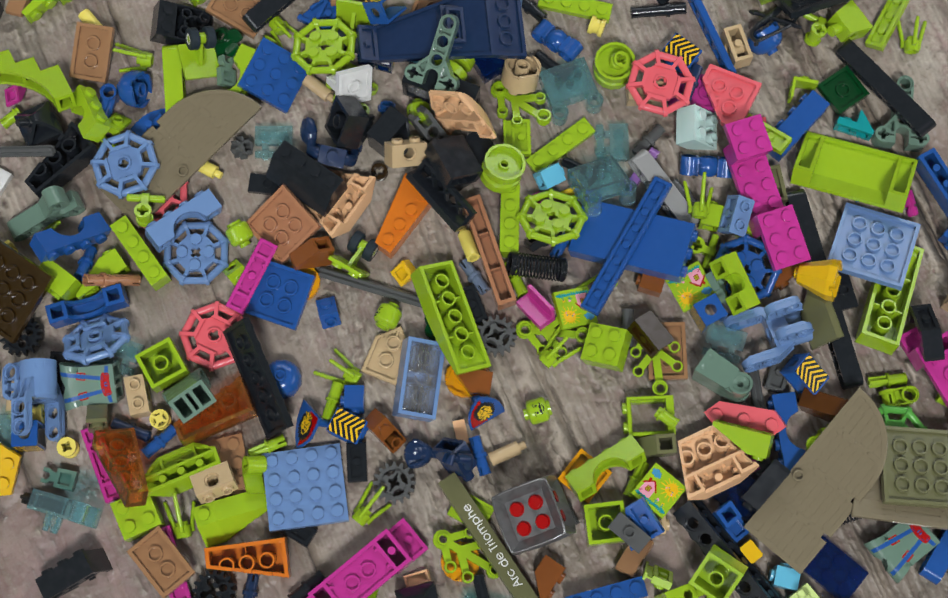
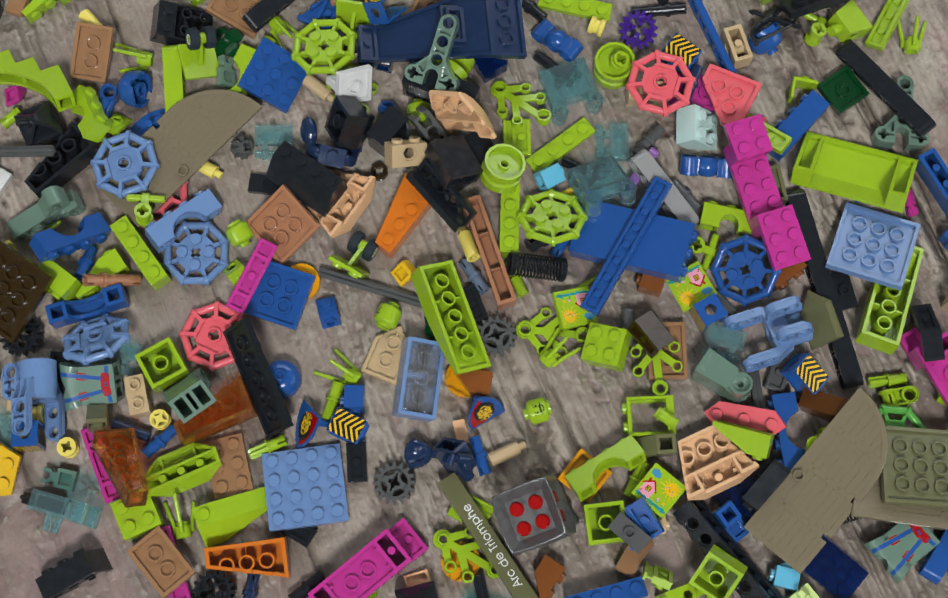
(203, 482): tan brick -> none
(252, 473): lime panel -> none
(312, 253): dark orange slope -> none
(362, 513): lime plant -> none
(384, 431): dark orange slope -> none
(521, 75): tan brick -> none
(536, 308): dark pink panel -> none
(628, 27): none -> dark purple gear
(700, 208): lime plant -> none
(718, 287): sand green plate -> none
(731, 269): lime arch -> none
(736, 215): medium blue bracket -> none
(751, 551): yellow slope -> none
(820, 277): yellow cone -> none
(859, 128): teal slope -> none

